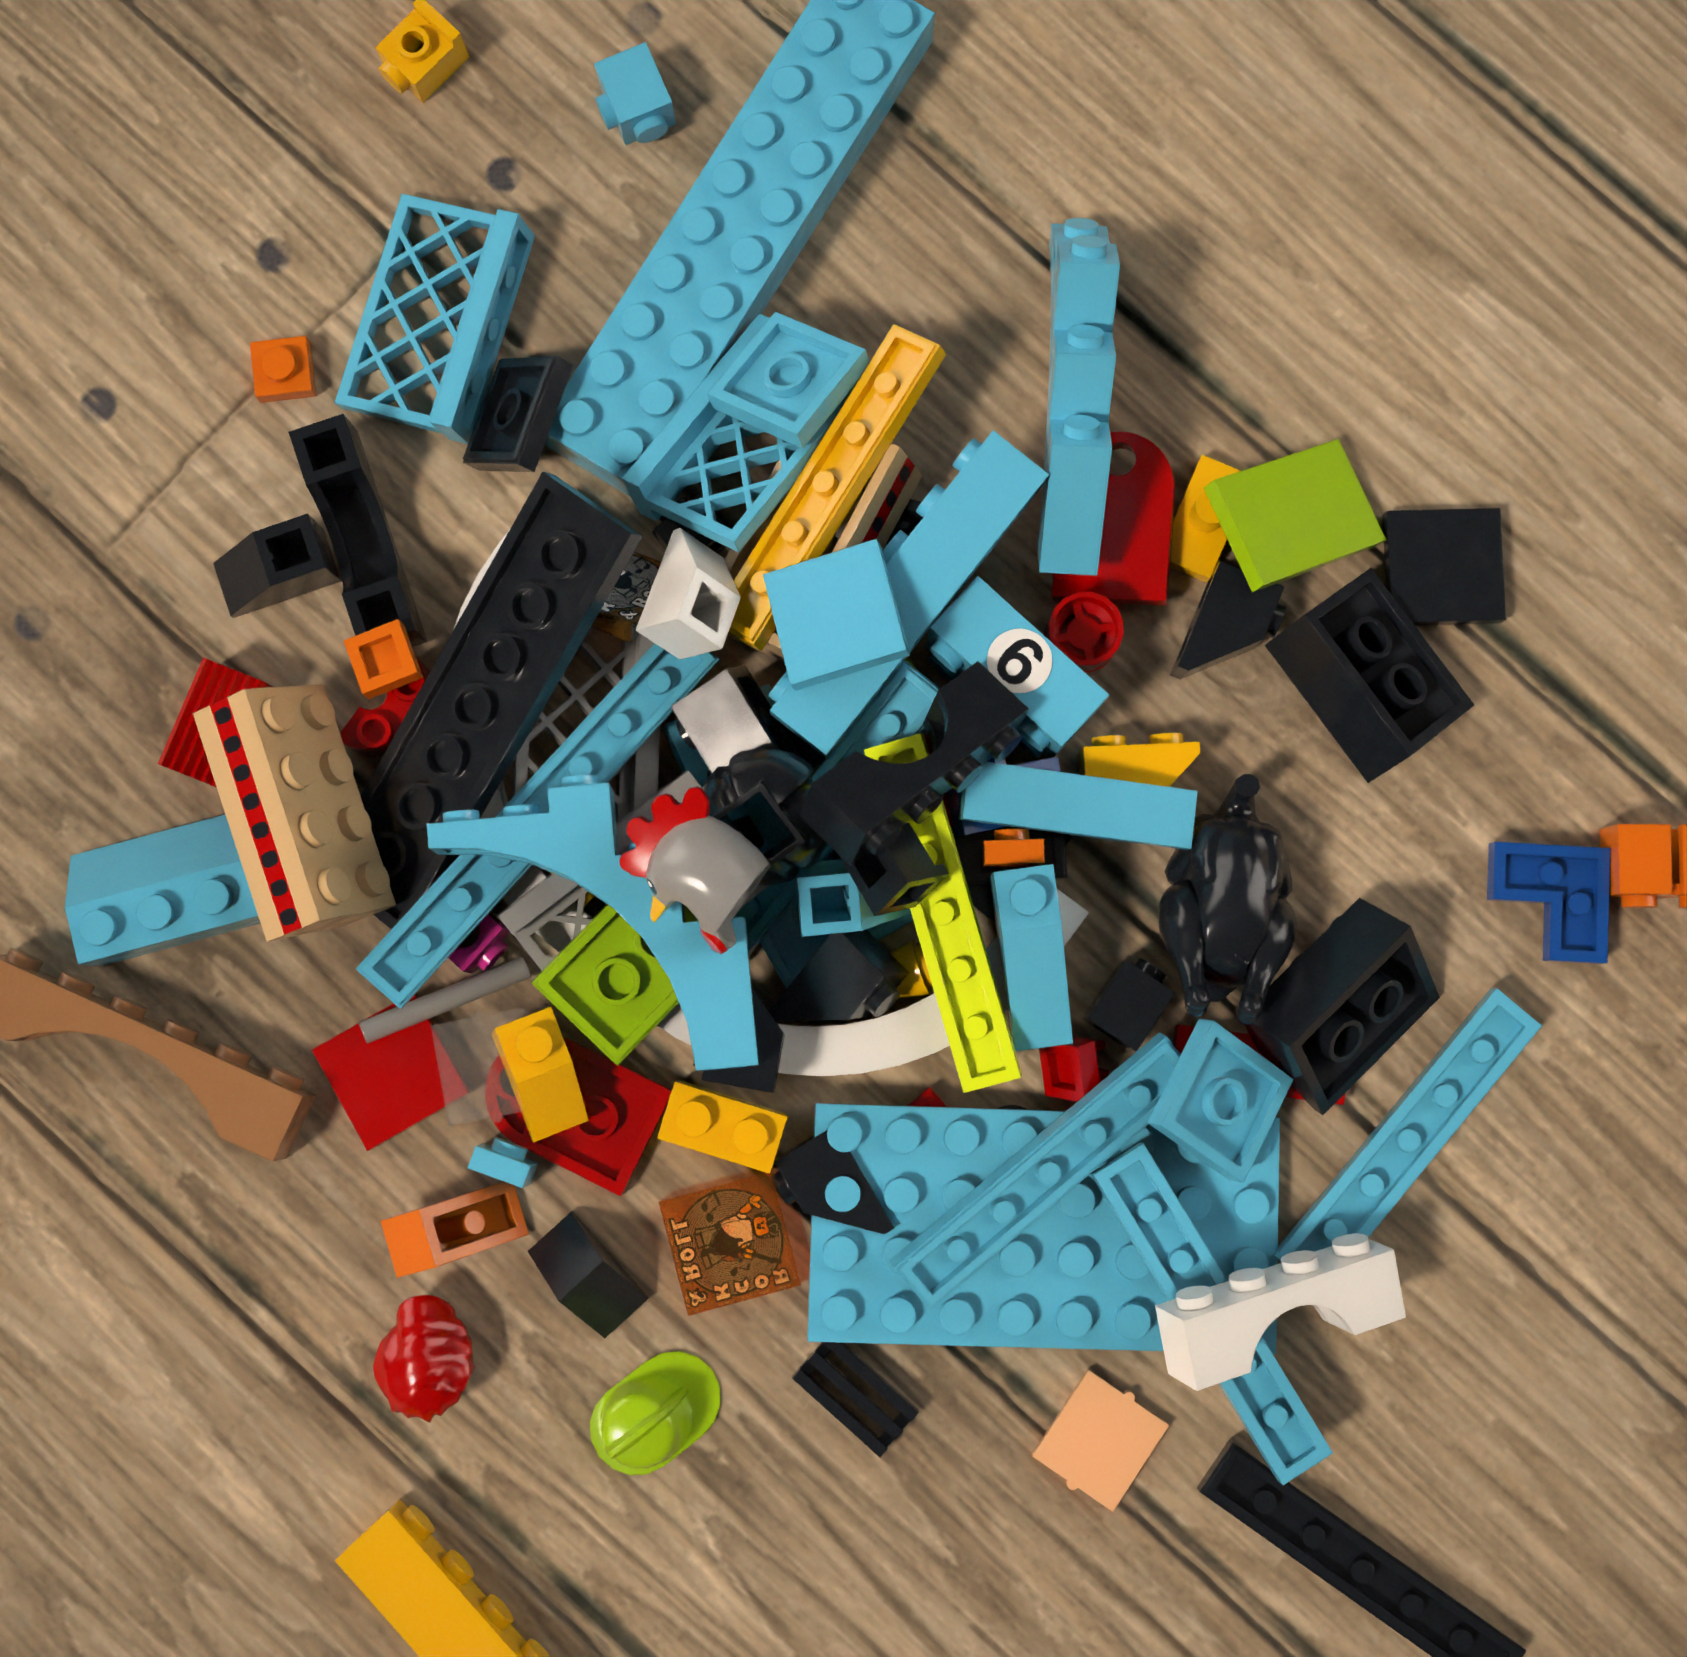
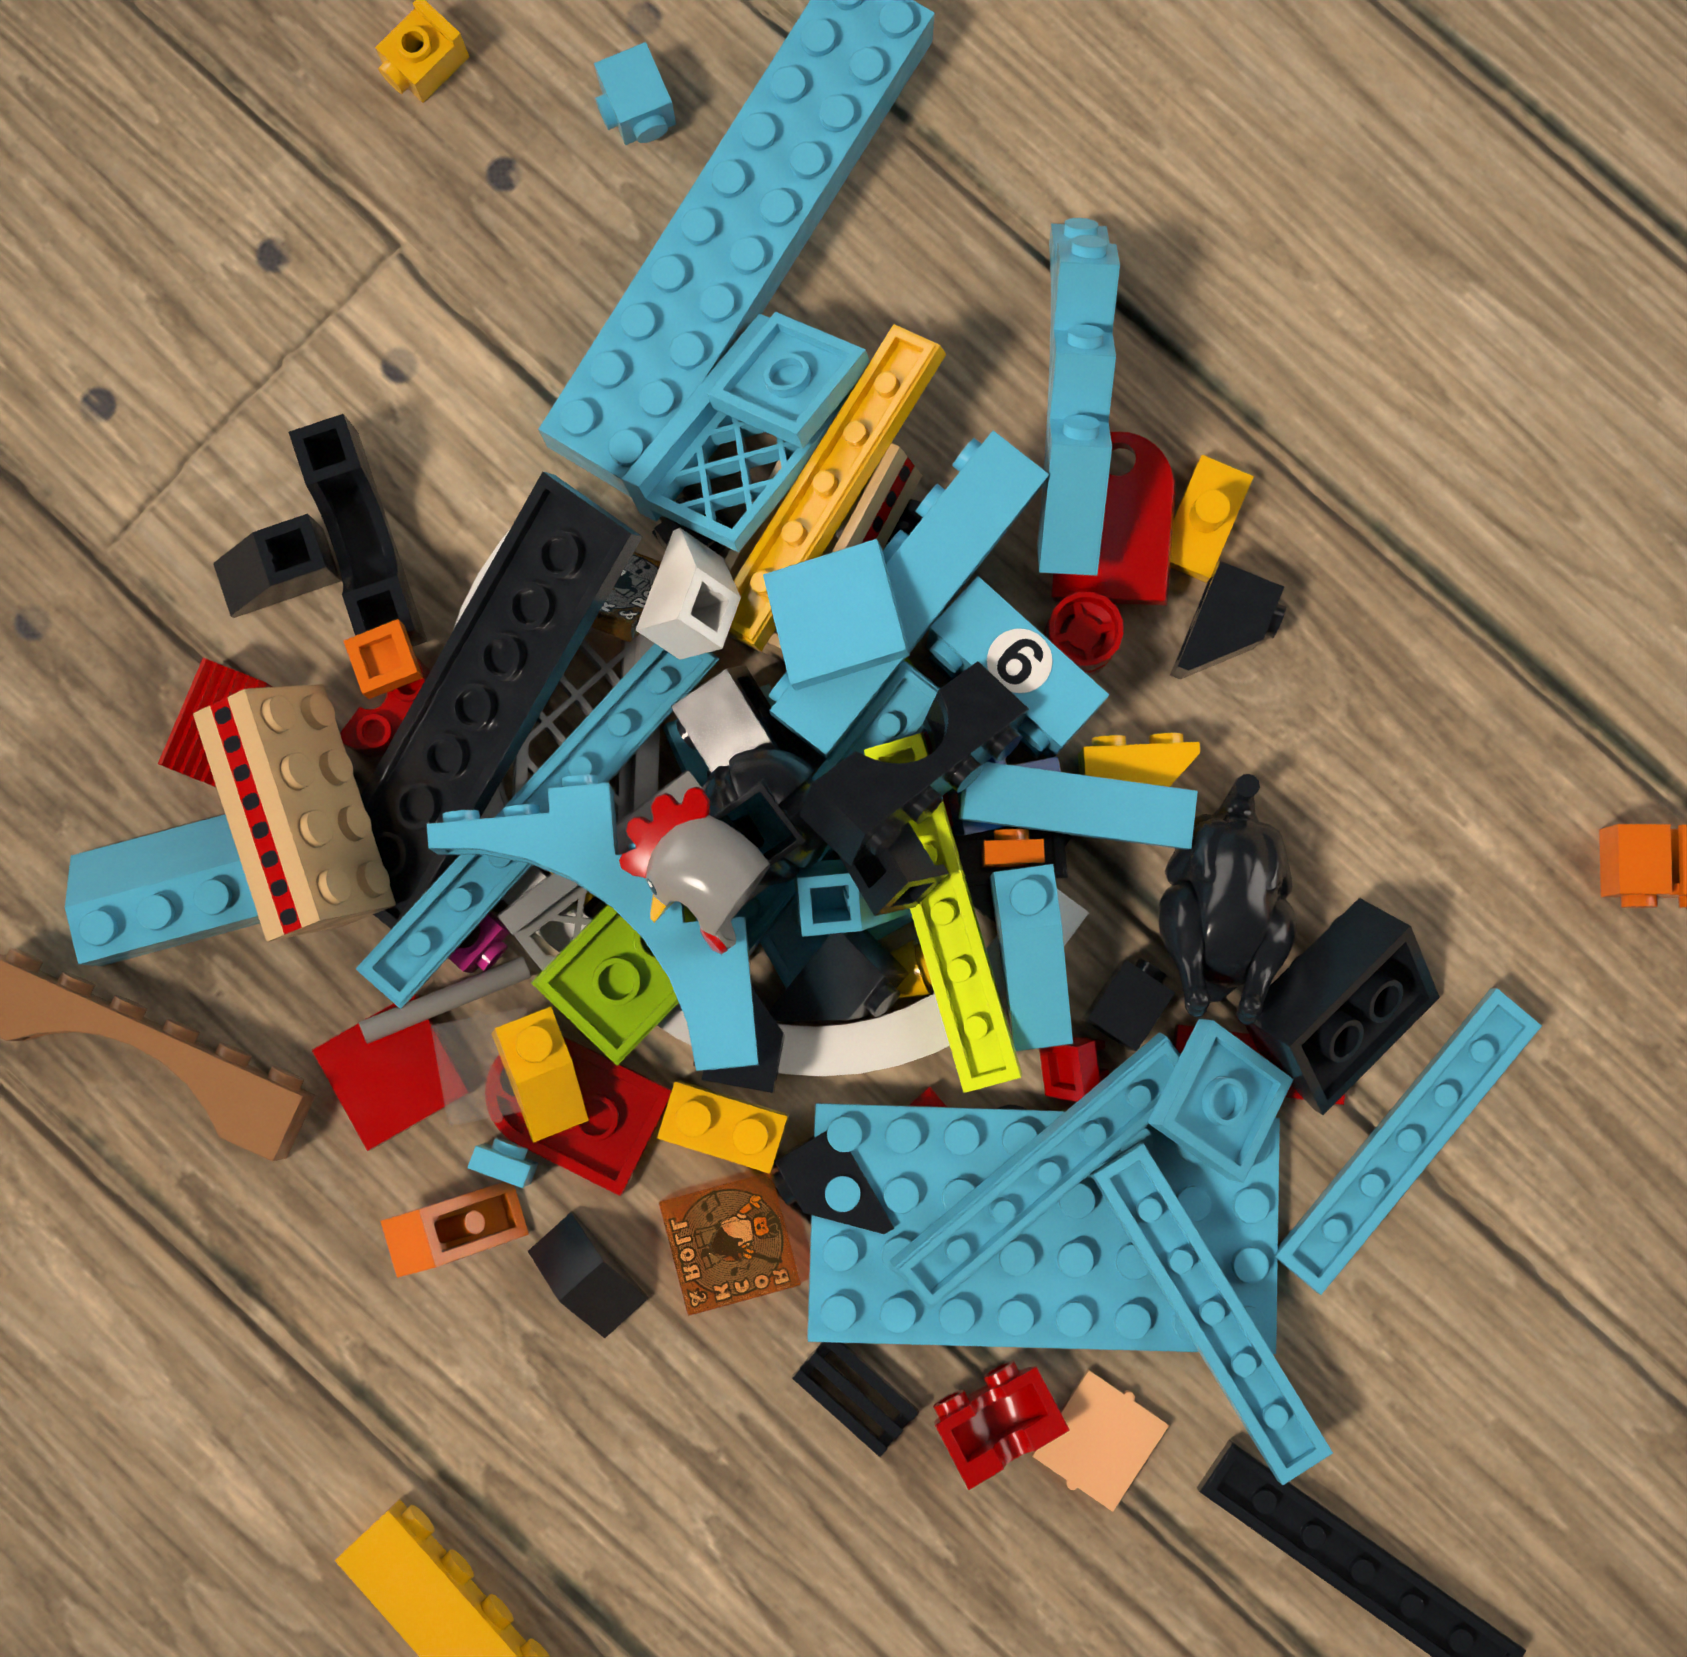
(283, 369): orange plate -> none
(424, 1358): red hair -> none
(481, 317): medium azure fence -> none
(517, 414): black tile -> none
(655, 1413): lime piece -> none
(998, 1421): none -> red cylinder
(1216, 1329): white arch -> none
(1294, 514): lime tile -> none
(1369, 675): black slope -> none
(1446, 565): black tile -> none
(1571, 886): blue plate -> none

